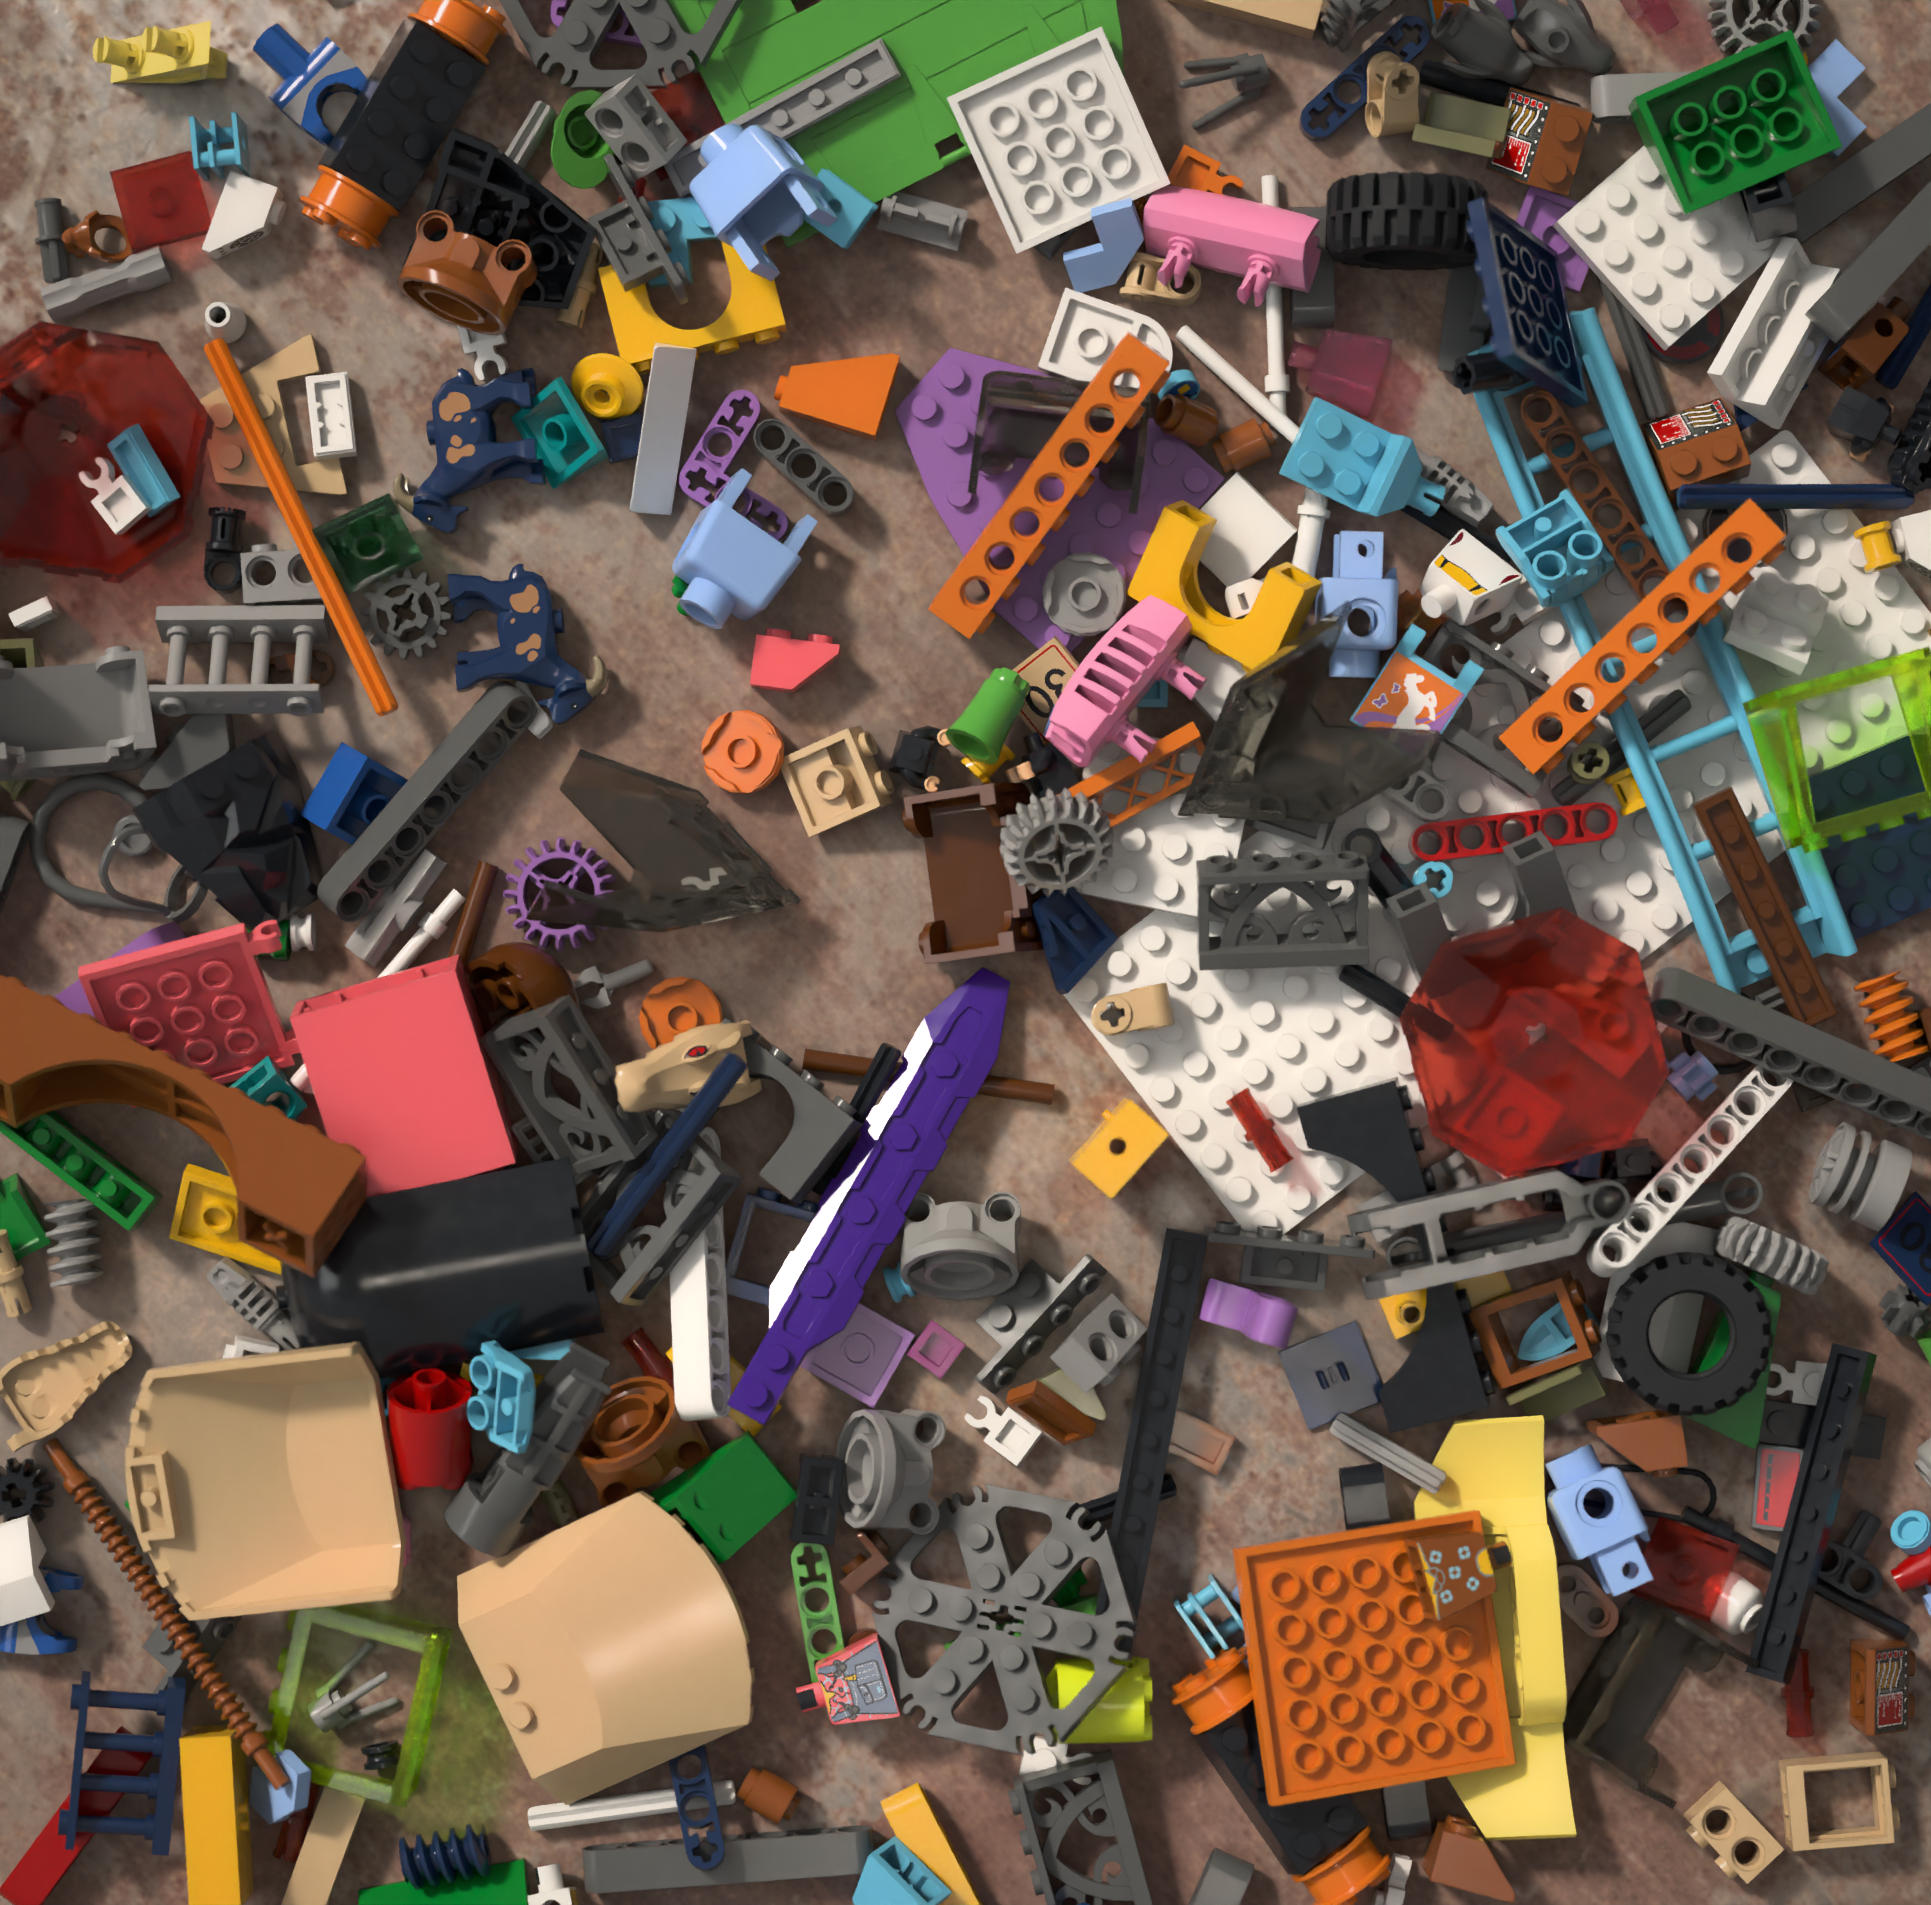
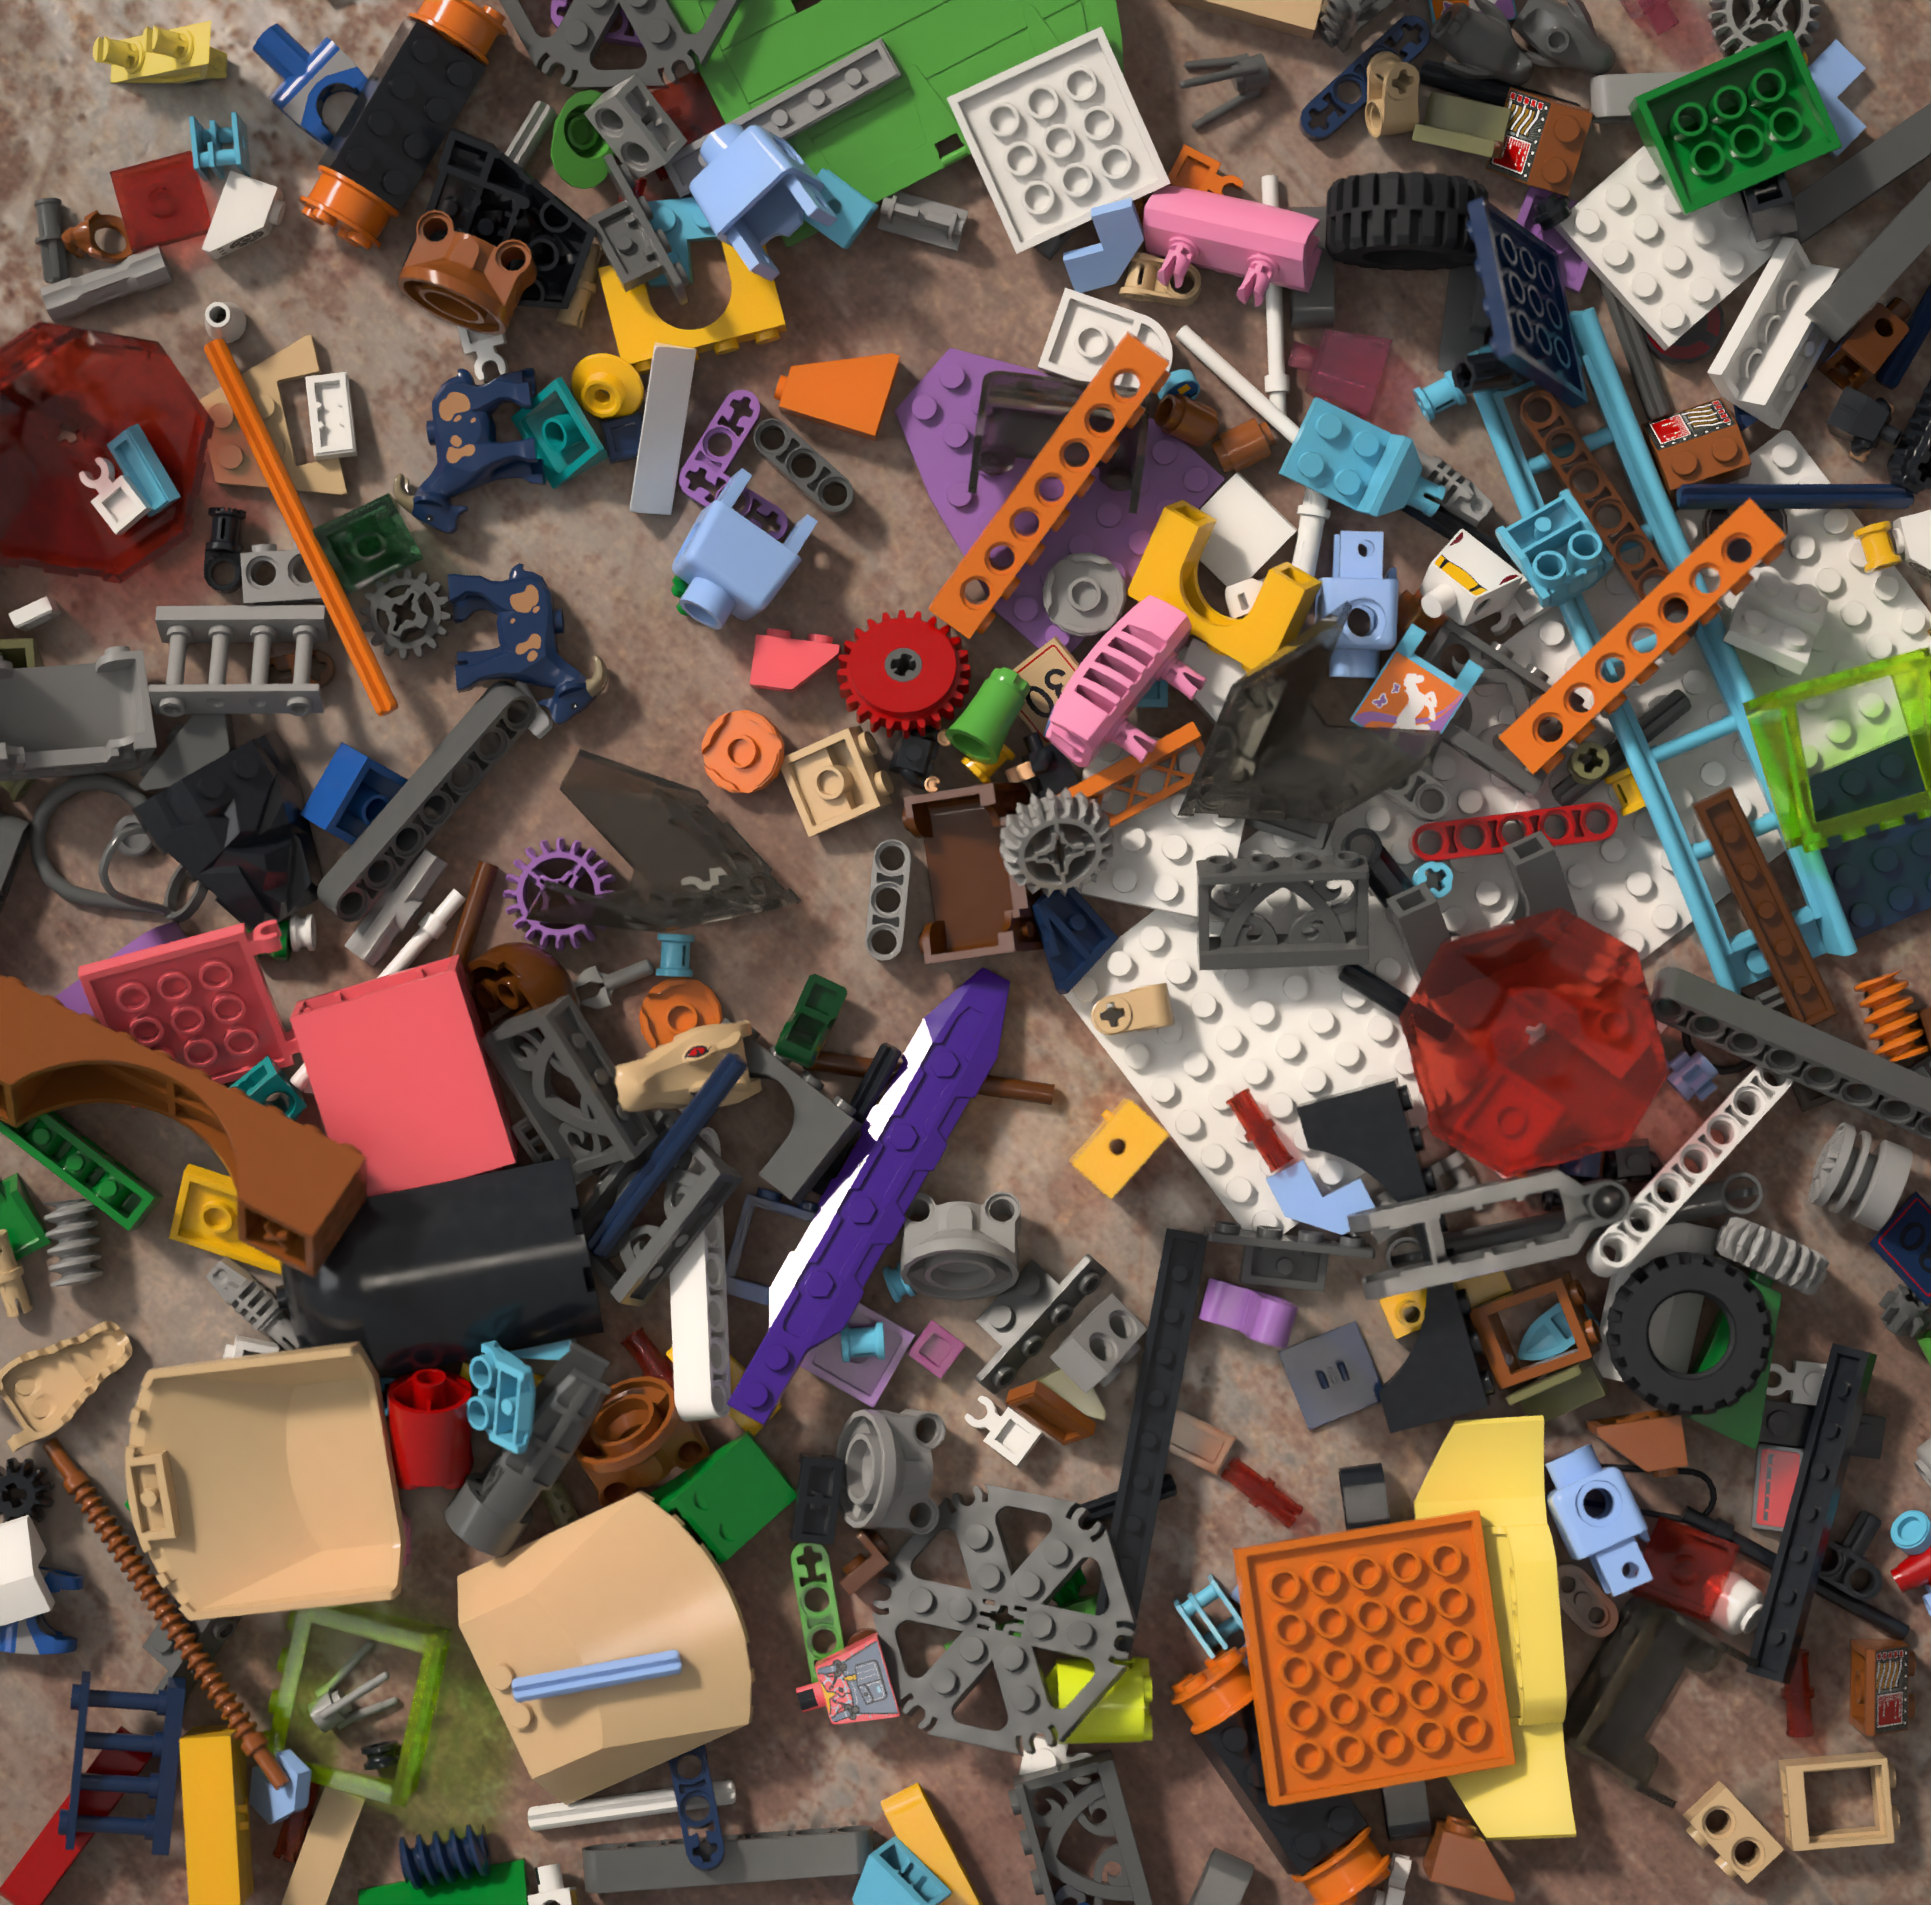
(596, 1676): none -> light blue axle
(675, 955): none -> medium azure bush
(769, 1795): dark orange brick -> none
(811, 1021): none -> dark green animal
(863, 1342): none -> medium azure bush
(887, 879): none -> light grey beam
(932, 680): none -> red gear
(1262, 1492): none -> clear red pin
(1303, 1201): none -> light blue tile
(1388, 1453): light grey axle -> none
(1438, 396): none -> medium azure bush
(1454, 1570): dark orange torso -> none
(1551, 211): none -> black plate

